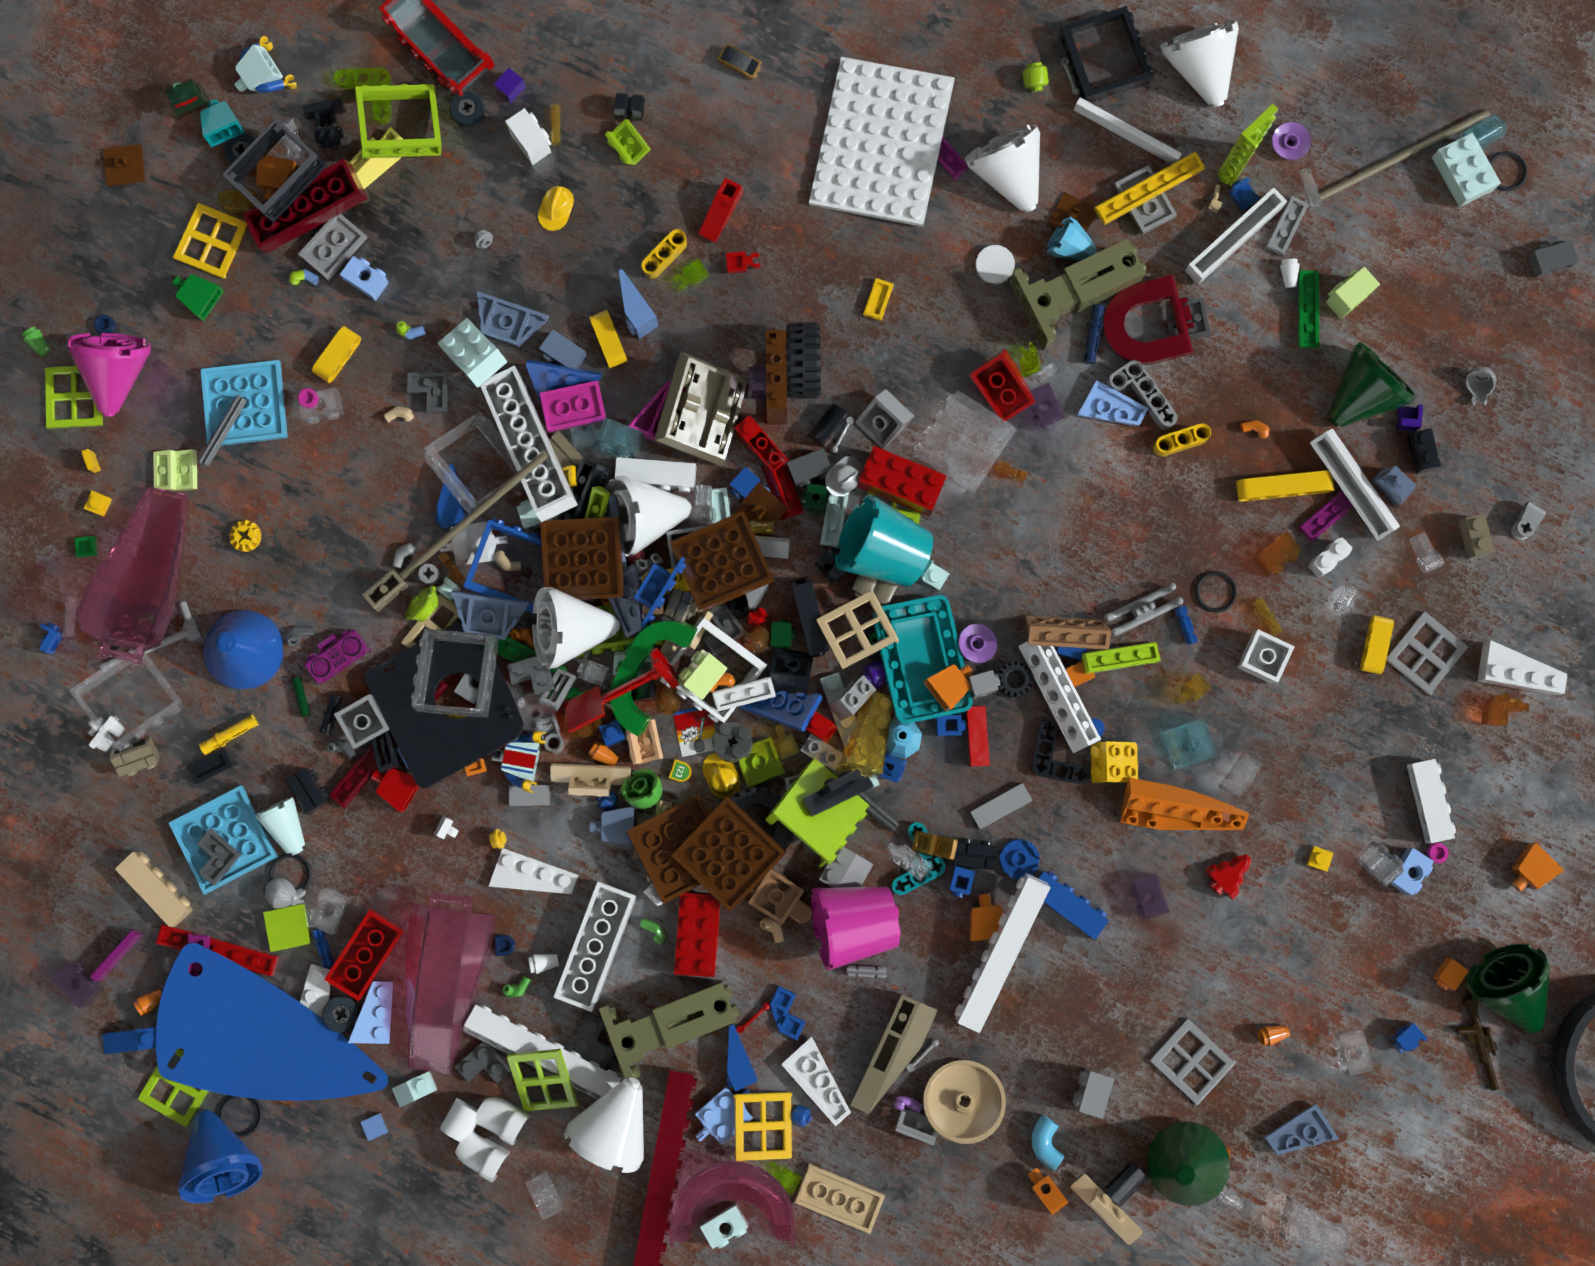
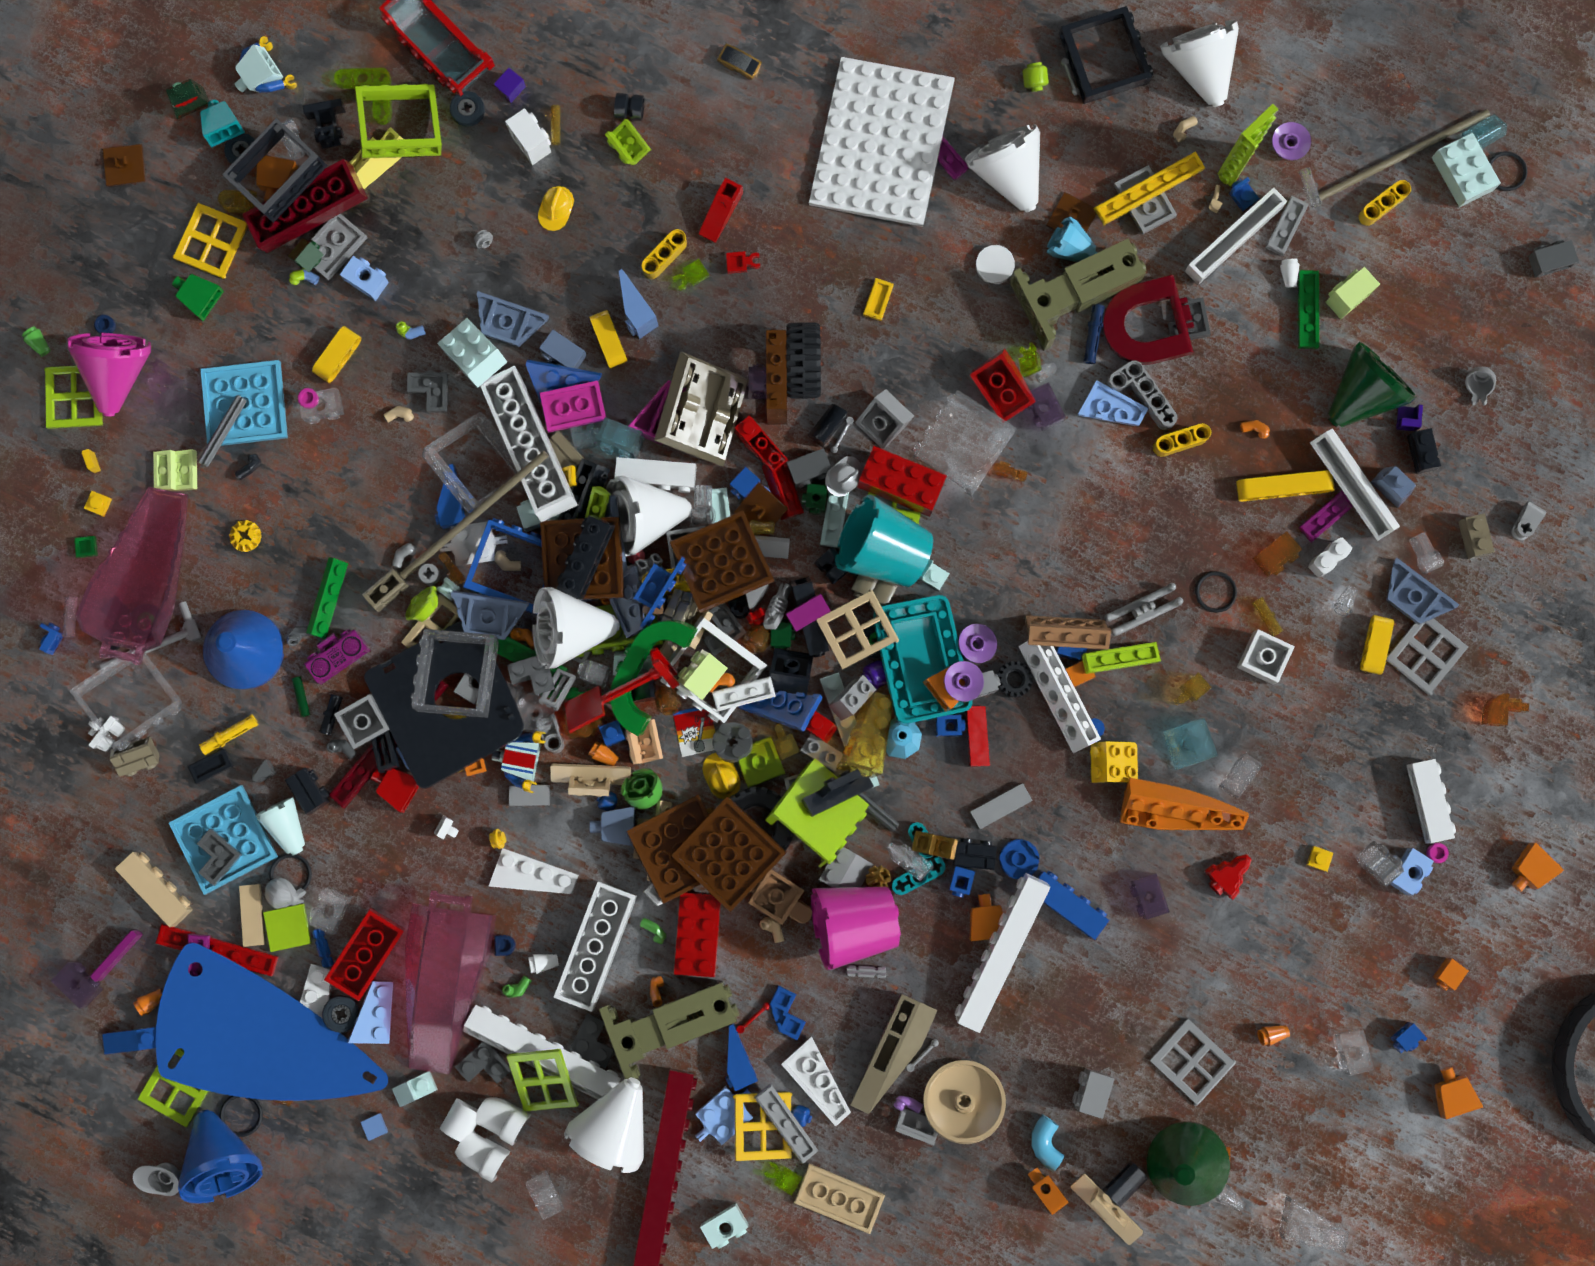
(158, 1179): none -> light grey piece
(248, 469): none -> black arm
(252, 915): none -> tan tile
(263, 771): none -> dark grey slope
(306, 254): none -> dark green brick
(327, 598): none -> green plate
(585, 557): none -> black brick
(655, 995): none -> orange arm
(680, 771): tile -> none
(731, 1181): clear pink windscreen -> none
(777, 607): none -> light grey hinge
(786, 1124): none -> light grey tile
(808, 612): none -> magenta tile
(878, 877): none -> pearl gold gear
(897, 772): blue brick -> none
(973, 681): none -> medium lavender dish
(1052, 764): black beam -> none
(1127, 131): white tile -> none
(1183, 126): none -> tan arm
(1186, 625): blue axle -> none
(1301, 1131): sand blue wing -> none
(1391, 196): none -> yellow beam
(1416, 595): none -> sand blue wing
(1455, 1095): none -> orange torso
(1484, 1044): dark brown piece -> none
(1513, 984): dark green cone -> none
(1514, 670): white wedge -> none

